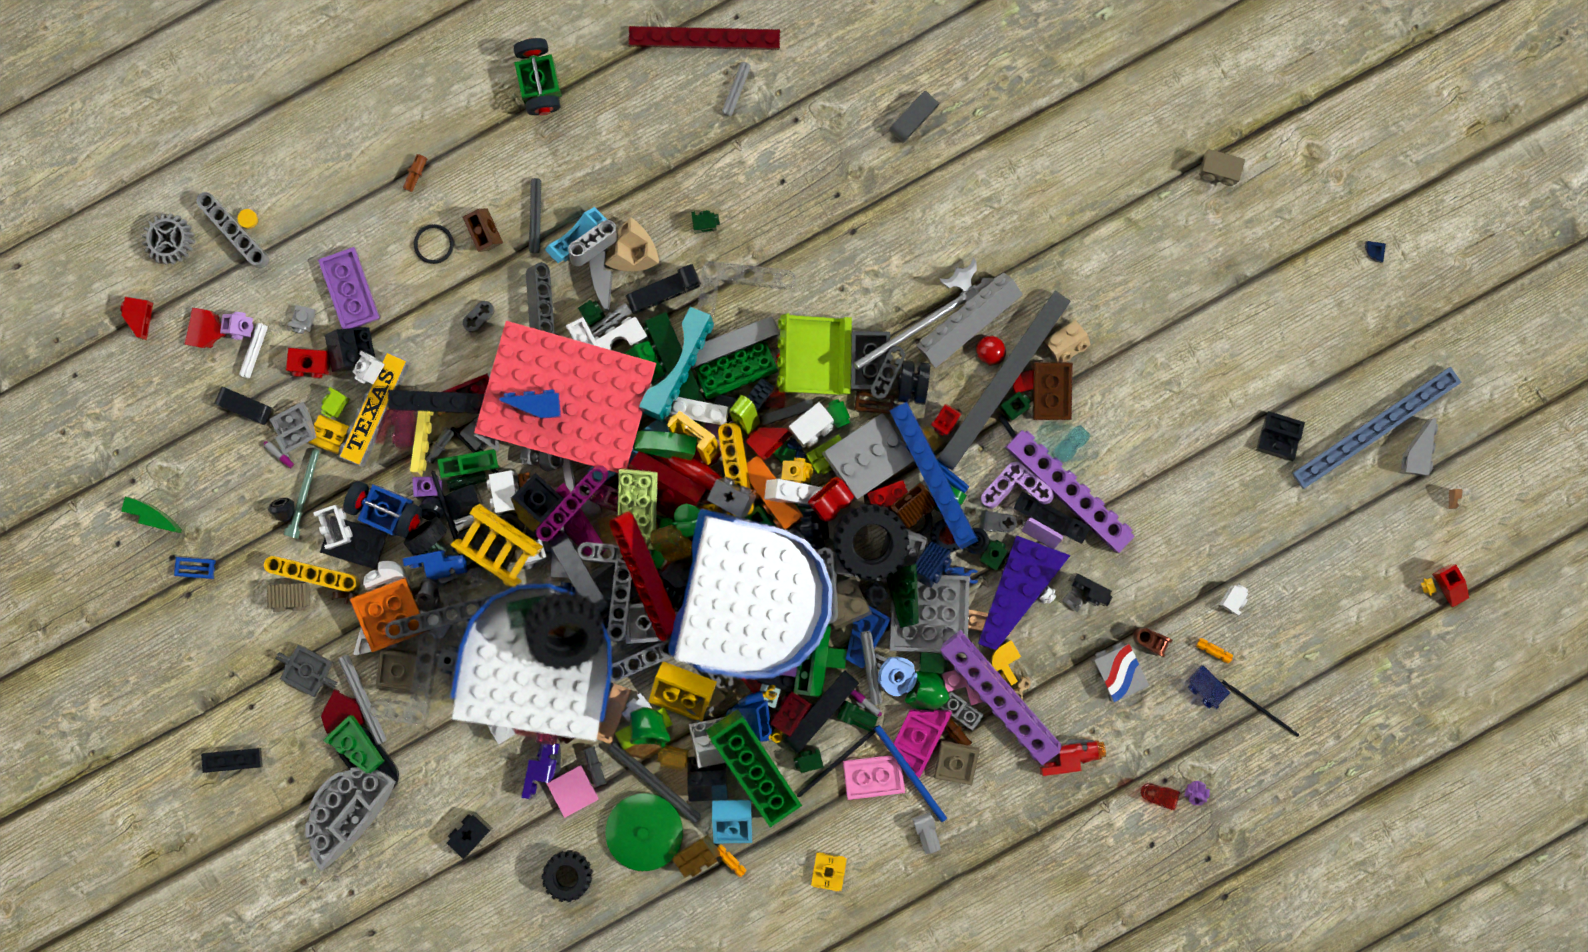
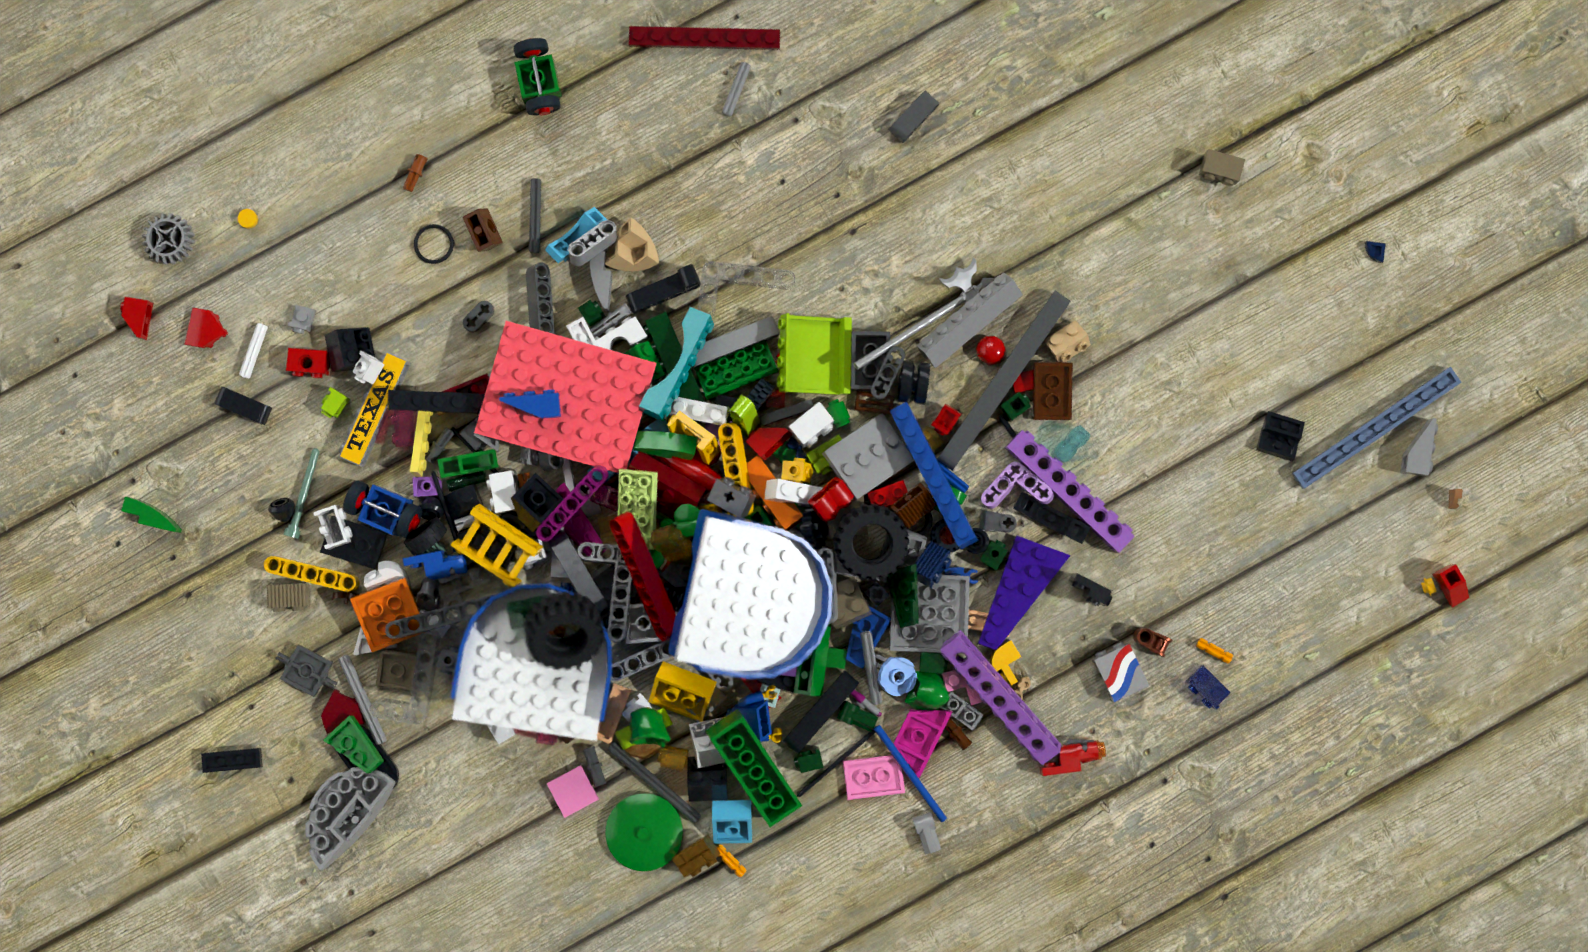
(211, 569): blue tile -> none
(226, 223): light grey beam -> none
(237, 325): lavender brick -> none
(283, 458): piece -> none
(293, 427): light grey slope -> none
(339, 429): yellow piece -> none
(349, 289): medium lavender plate -> none
(464, 845): black brick -> none
(542, 769): dark purple plate -> none
(555, 888): black tyre -> none
(705, 221): dark green brick -> none
(790, 713): dark red bracket -> none
(836, 880): yellow piece -> none
(956, 763): dark tan tile -> none
(1042, 533): lavender slope -> none
(1047, 595): white plate -> none
(1073, 599): light grey tile -> none
(1163, 796): clear red piece -> none
(1197, 793): medium lavender gear -> none
(1234, 599): white brick -> none
(1260, 708): black piece -> none

